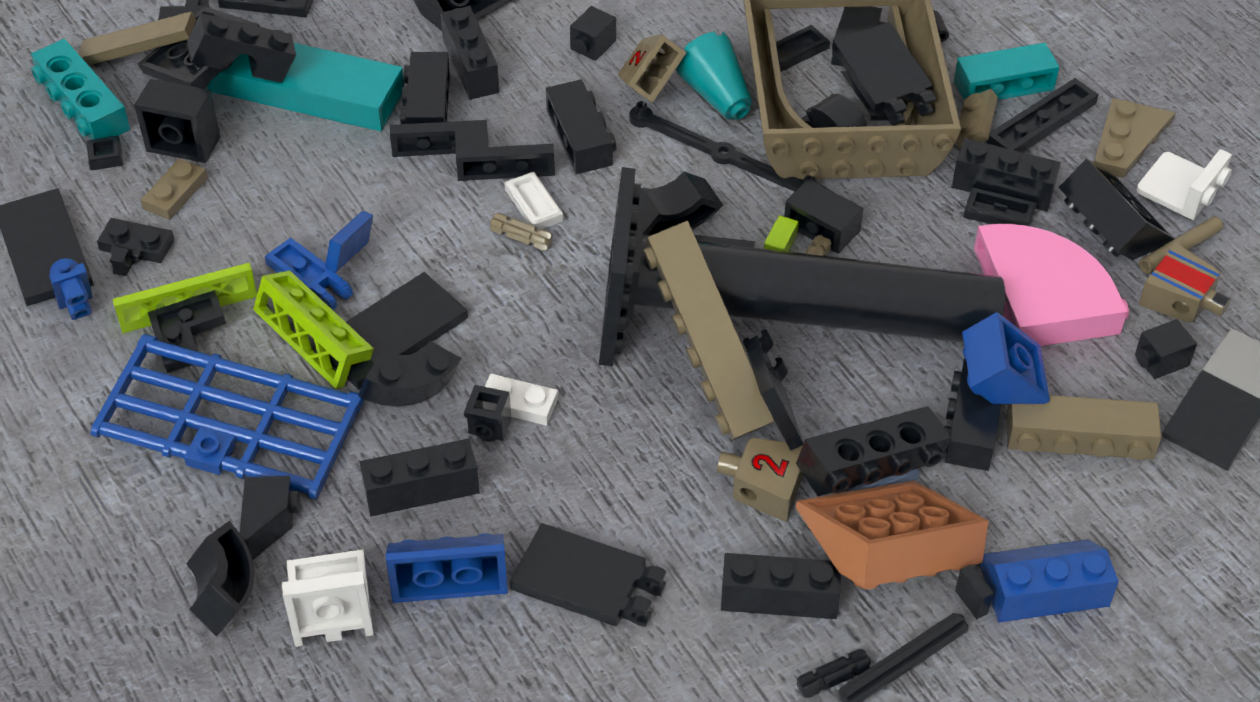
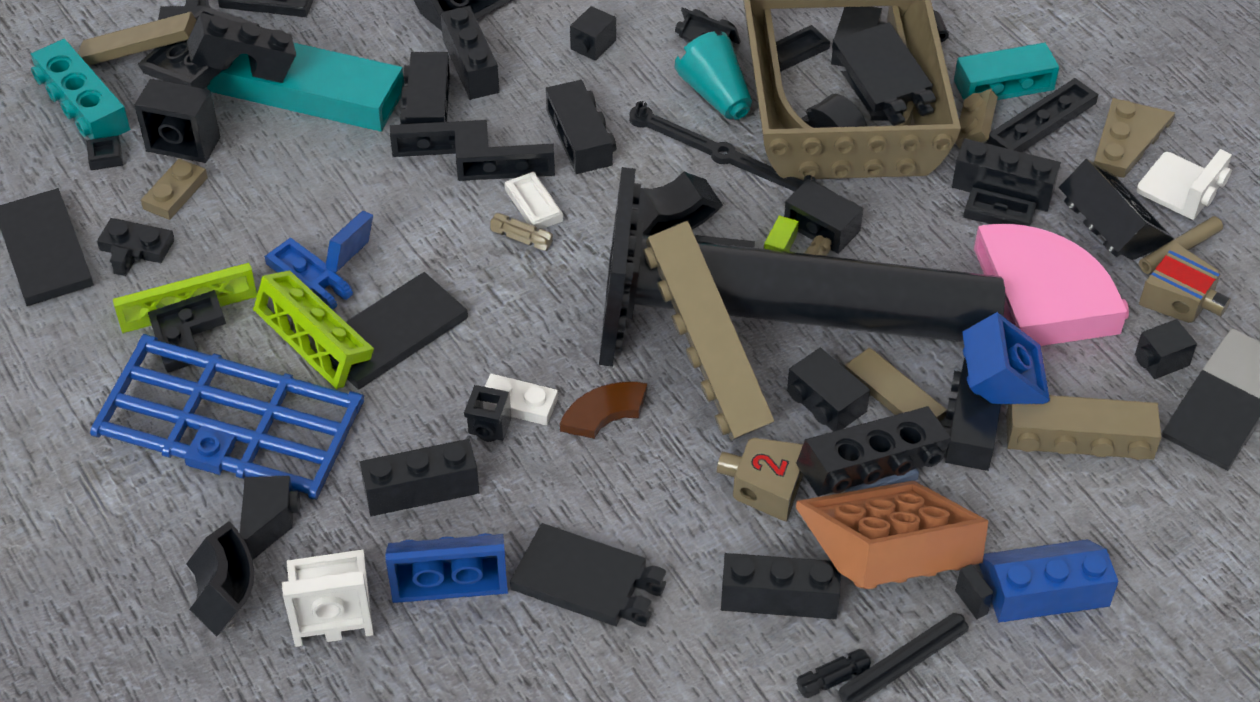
(71, 287): blue hips -> none
(409, 378): black brick -> none
(603, 406): none -> reddish brown tile
(650, 67): dark tan torso -> none
(698, 23): none -> black hinge
(771, 388): black tile -> none
(827, 390): none -> black brick
(890, 385): none -> dark tan tile

